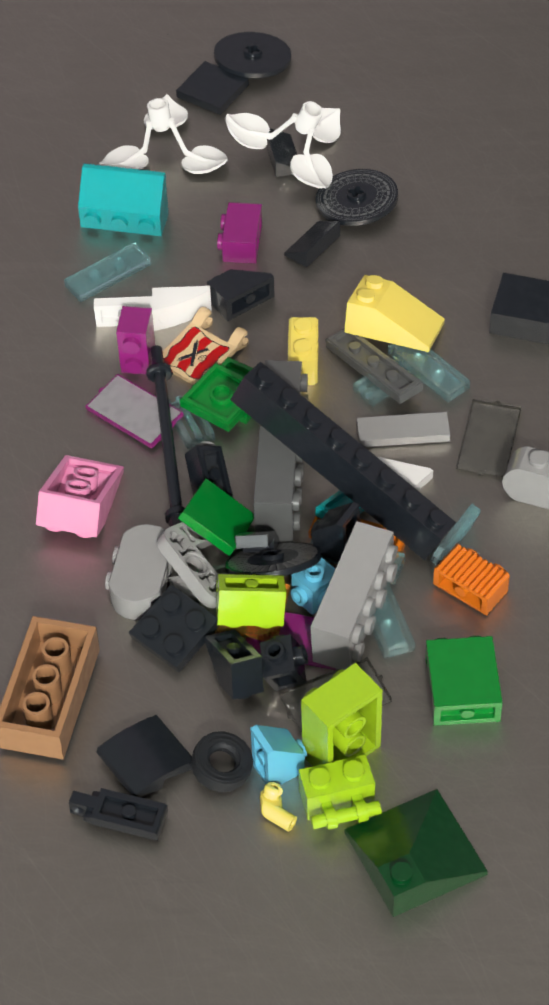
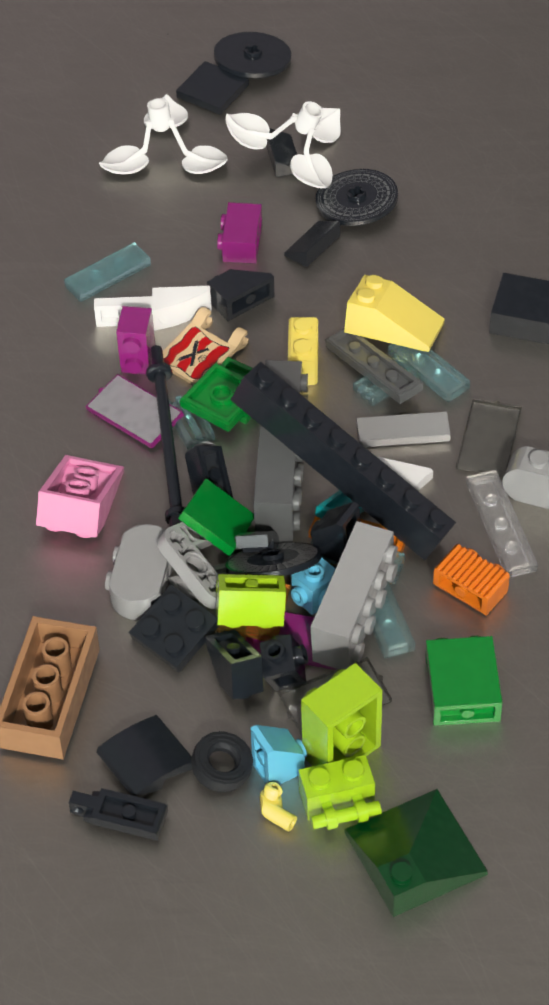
(123, 199): slope -> none
(456, 533): clear light blue tile -> none
(501, 523): none -> clear tile

